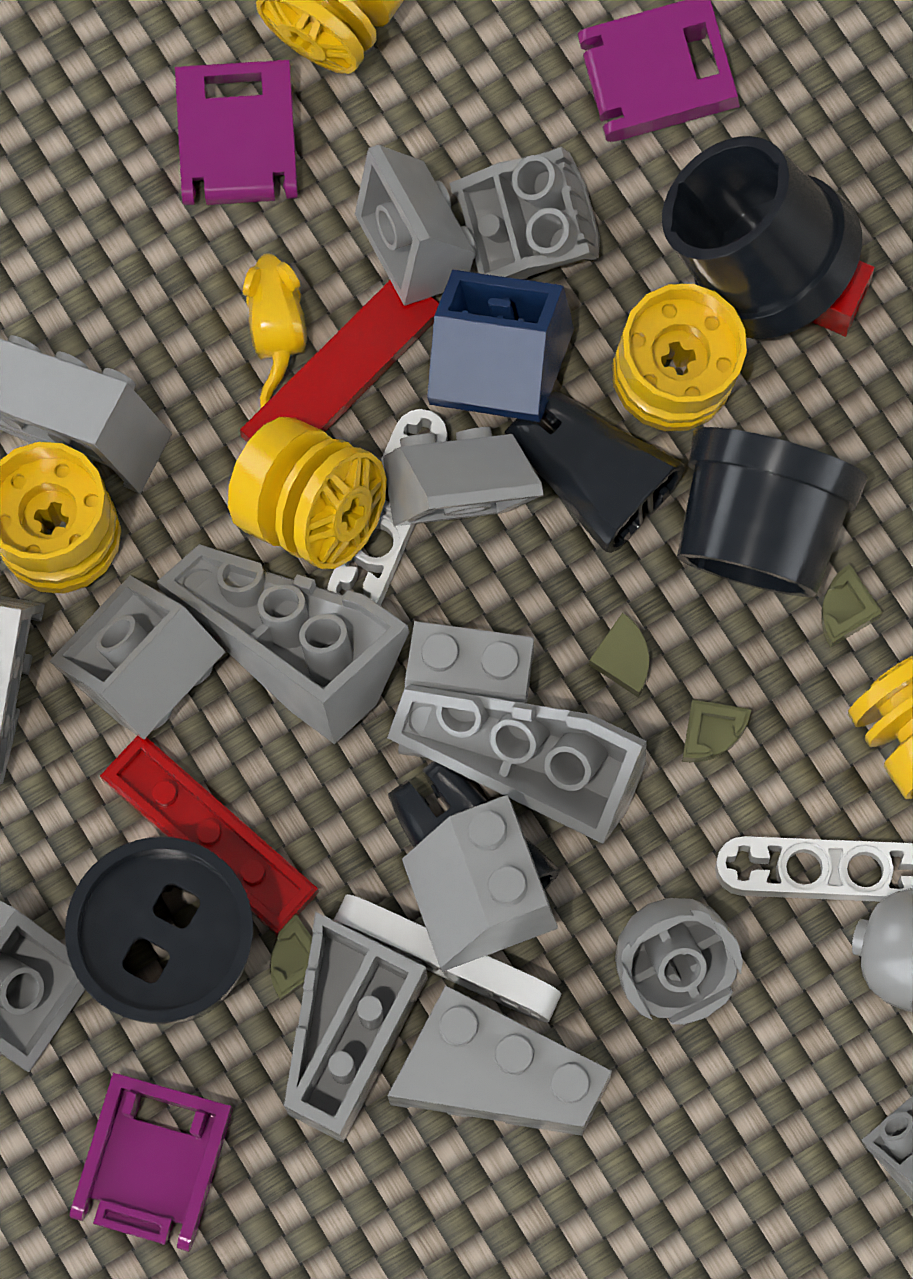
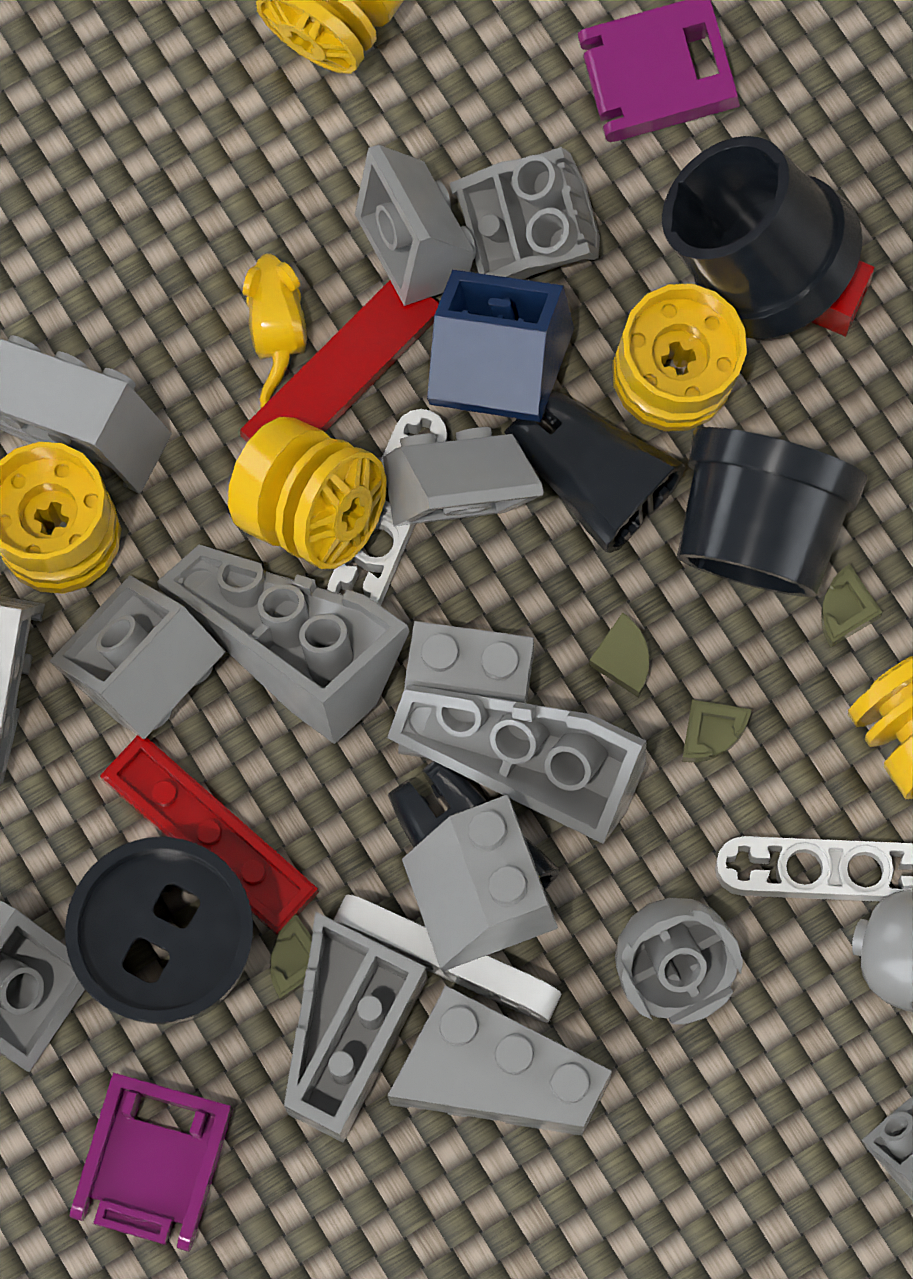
(237, 139): magenta container -> none

